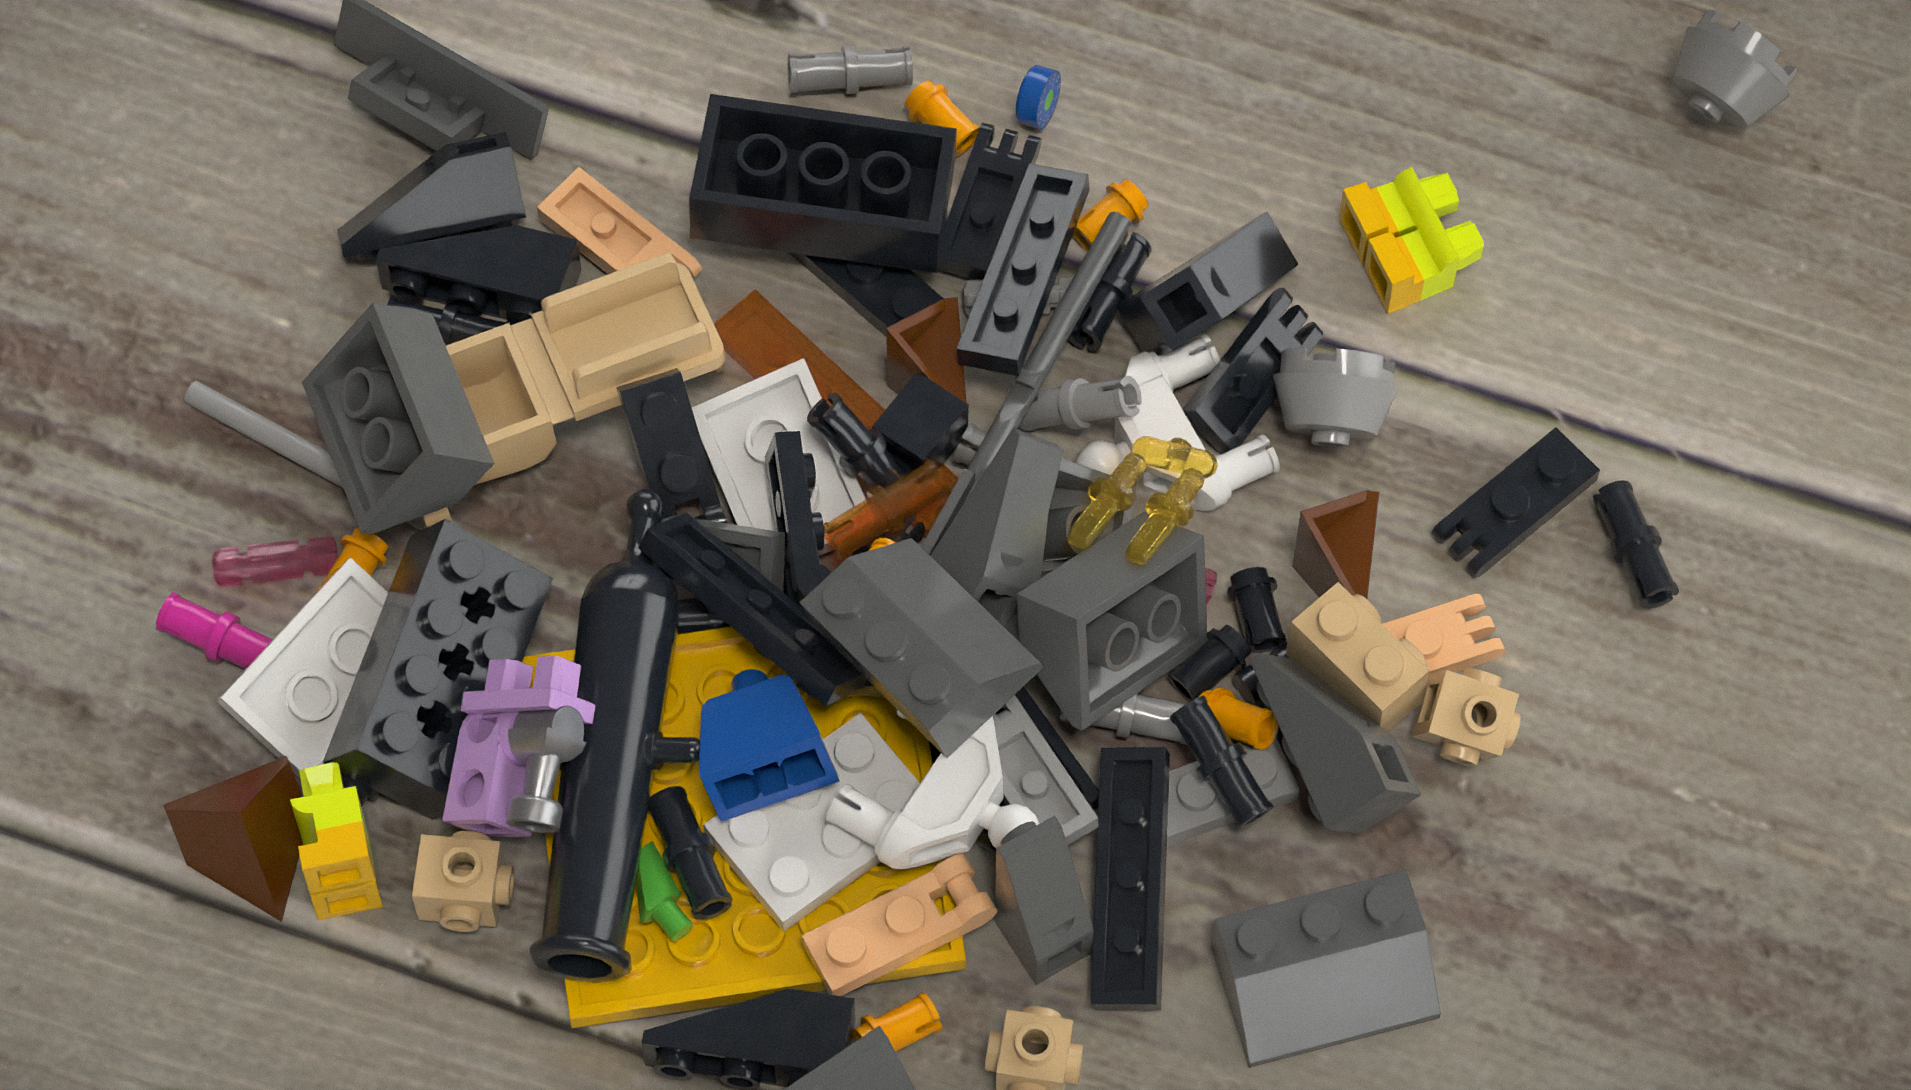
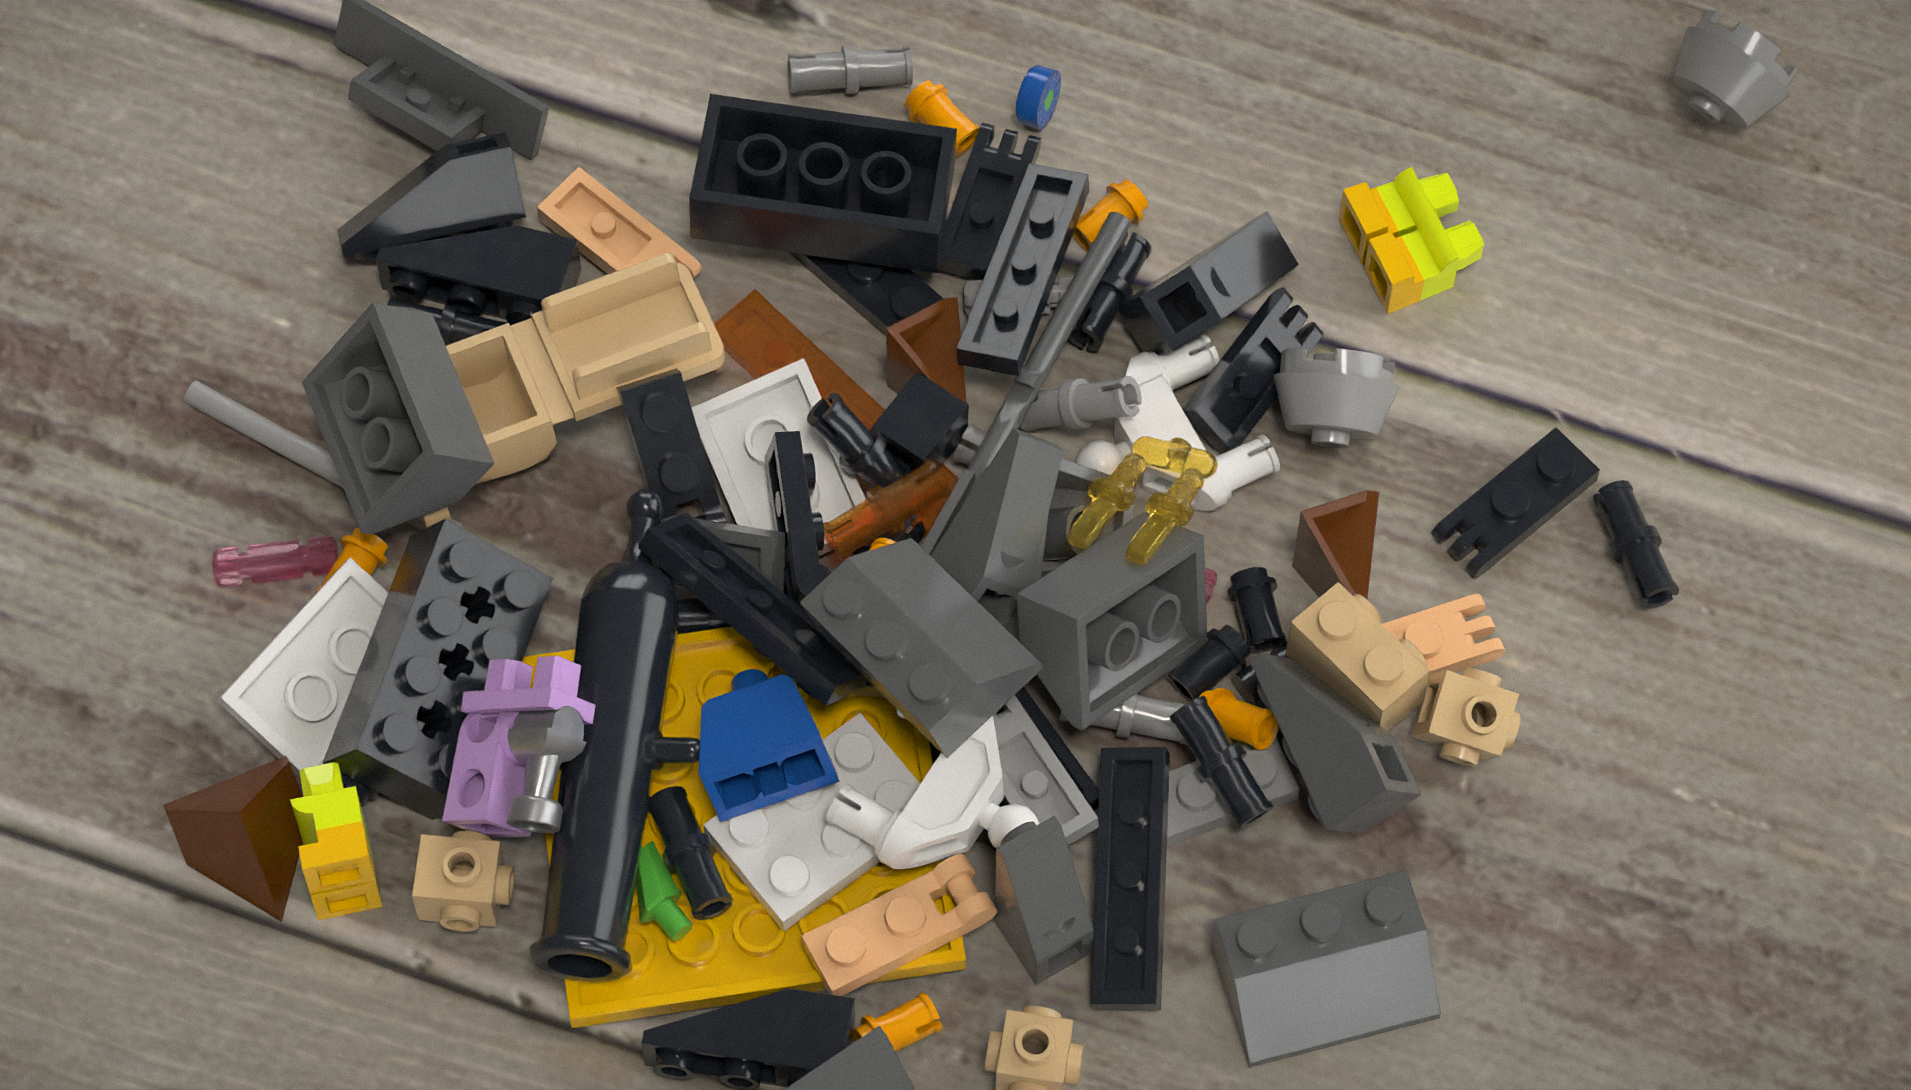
(216, 634): dark pink pin -> none

